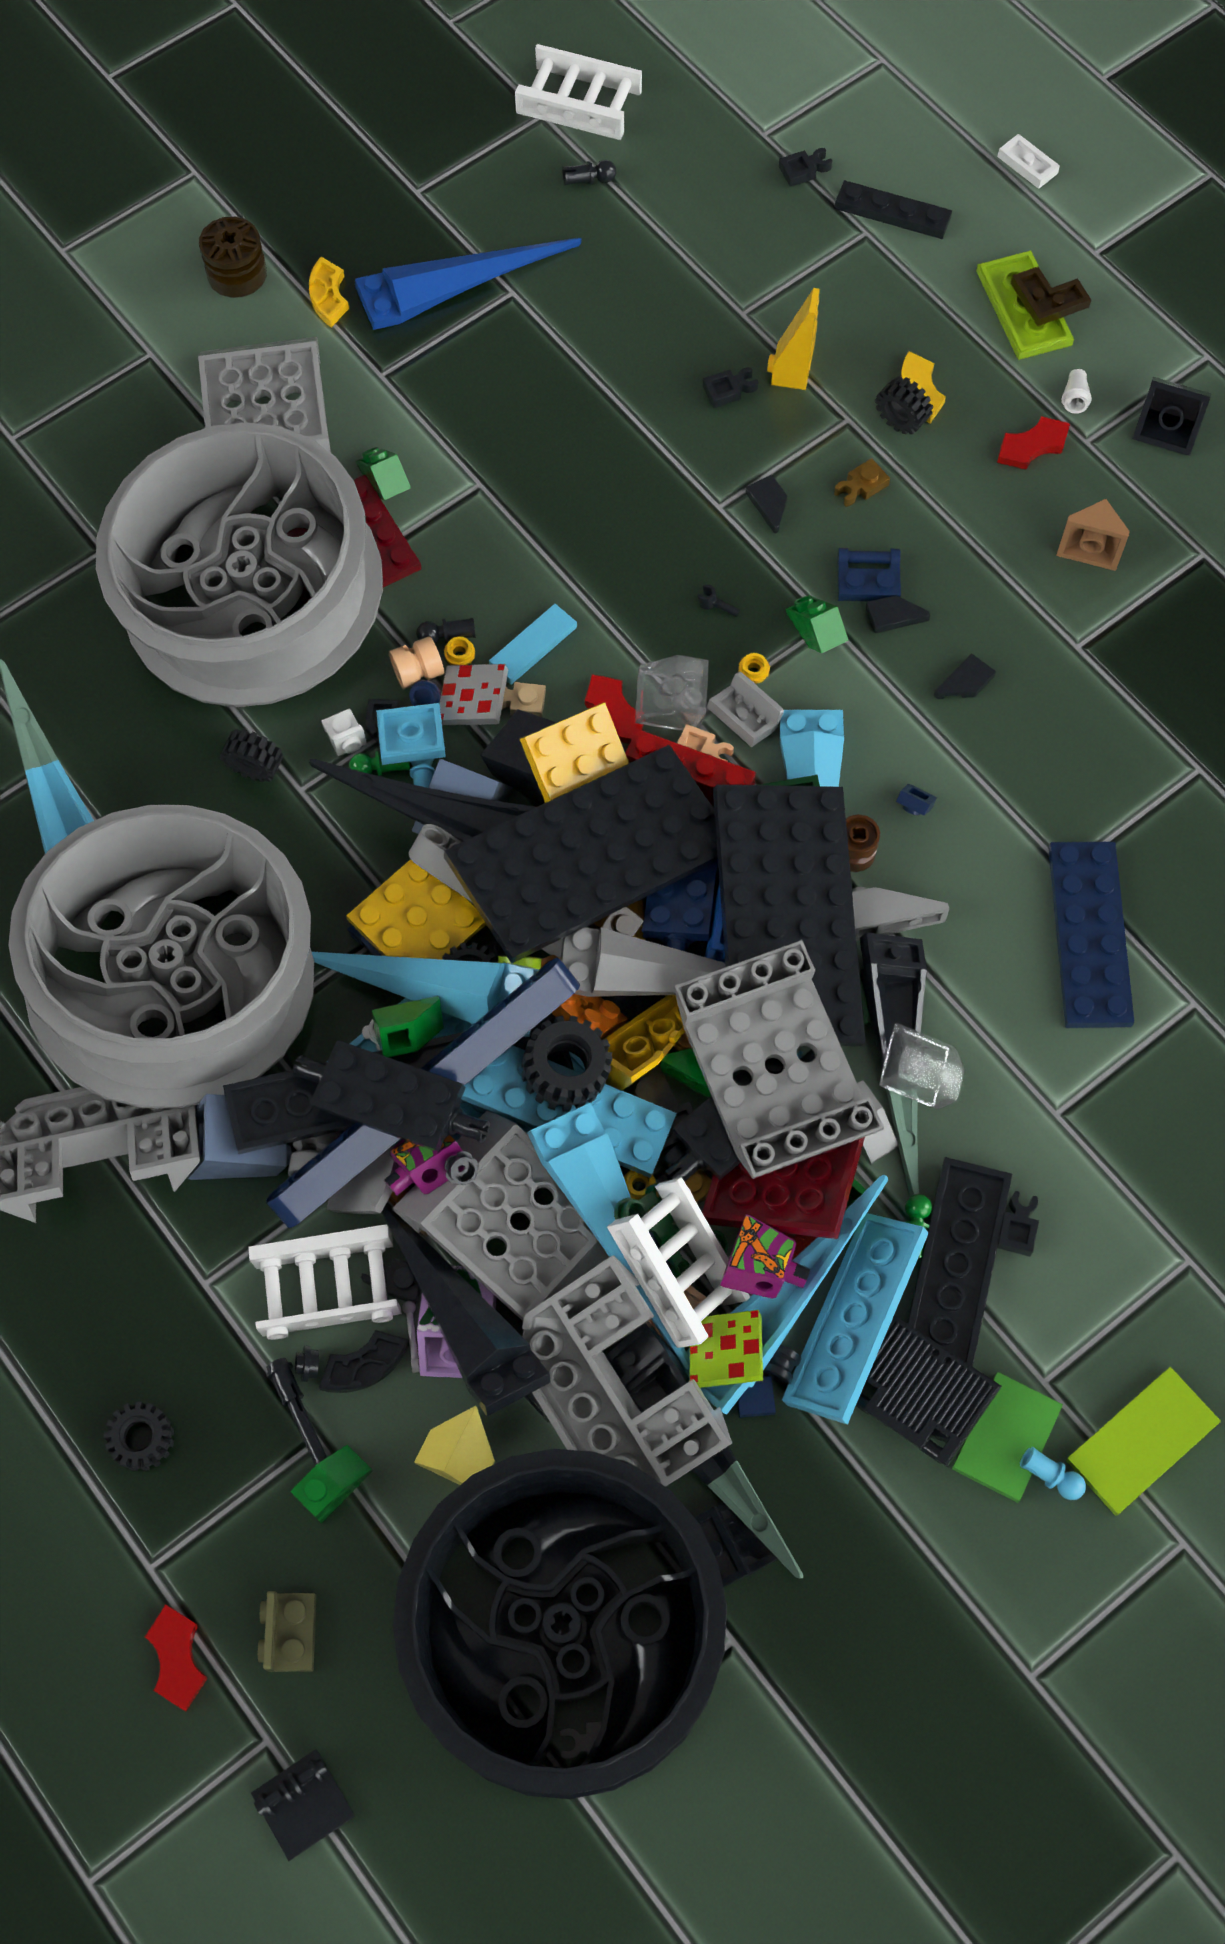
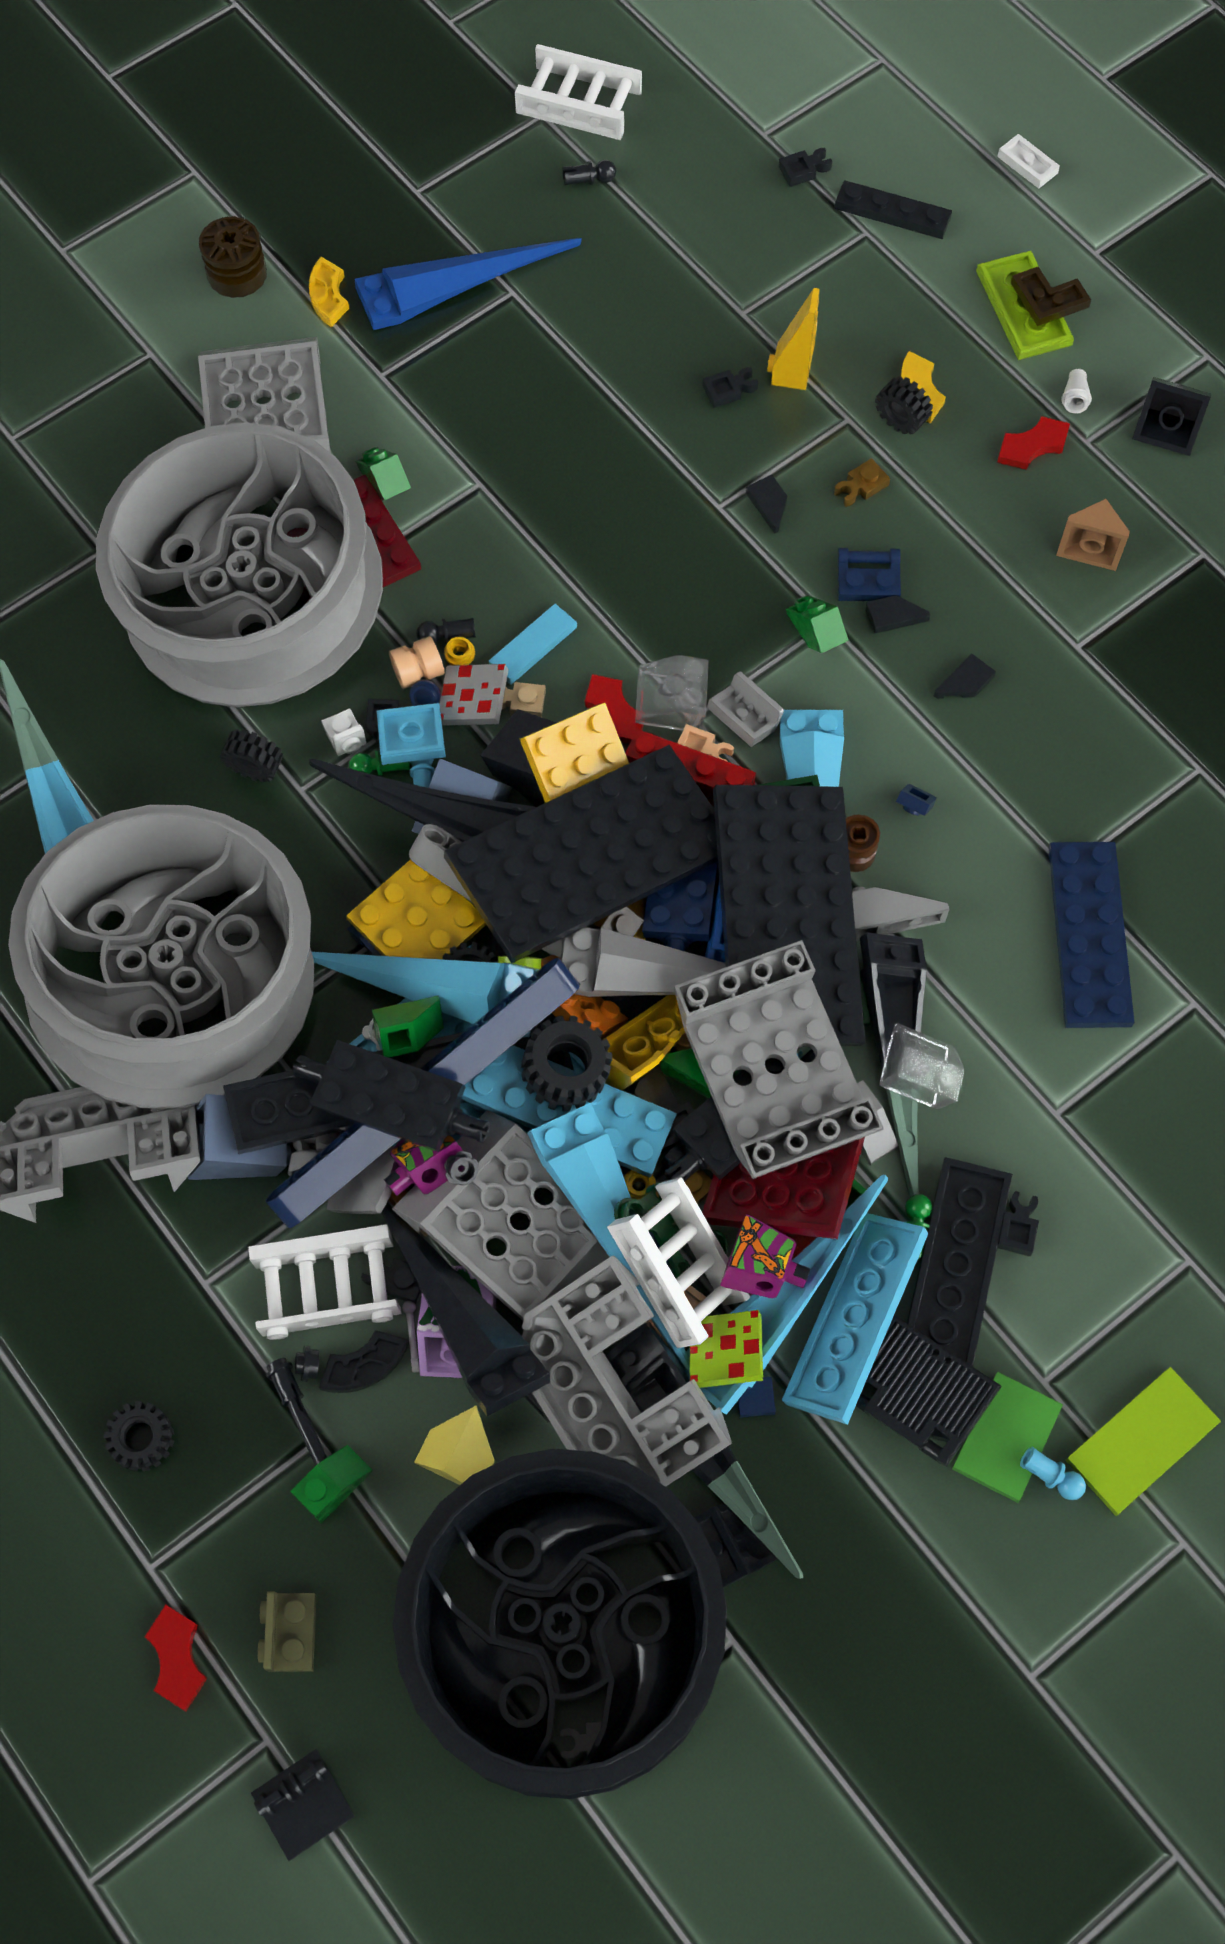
(712, 601): black hand -> none
(757, 661): yellow plate -> none
(782, 1365): black wheel -> none

